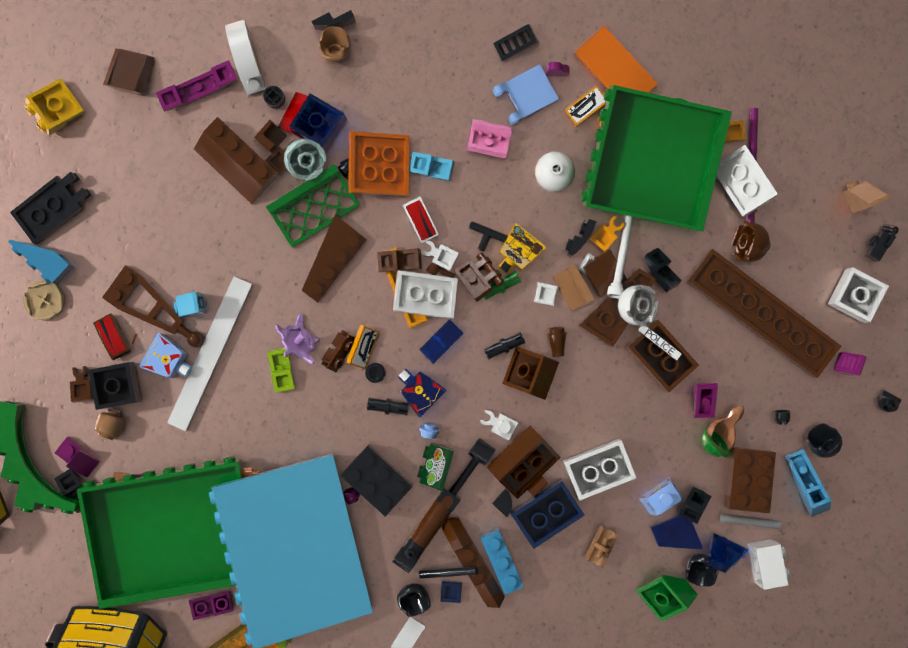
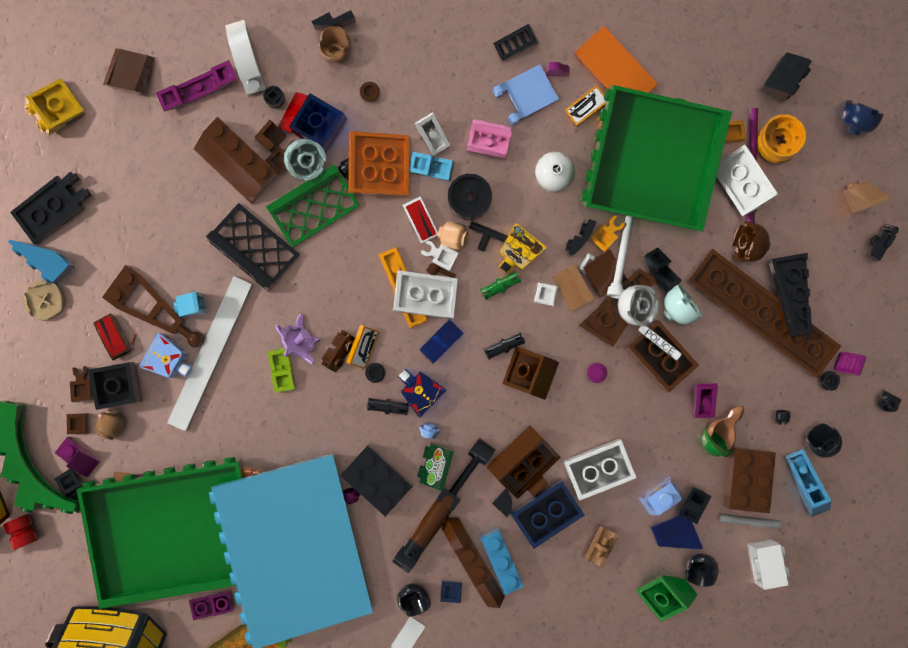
(20, 532): none -> red wheel
(77, 423): none -> reddish brown tile
(242, 261): none -> black fence
(333, 256): reddish brown wing -> none
(369, 92): none -> reddish brown tile
(399, 260): reddish brown slope -> none
(432, 134): none -> white slope
(453, 235): none -> light nougat head
(466, 208): none -> black wheel
(472, 570): black bar -> none
(474, 281): reddish brown plate -> none
(502, 425): white plate -> none
(557, 340): reddish brown cone -> none
(597, 372): none -> magenta plate
(681, 307): none -> light aqua cylinder
(724, 553): clear blue wing -> none
(785, 76): none -> black slope
(791, 283): none -> black wing
(792, 138): none -> light orange wheel
(835, 381): none -> black plate
(858, 295): white brick -> none
(860, 117): none -> dark blue cylinder

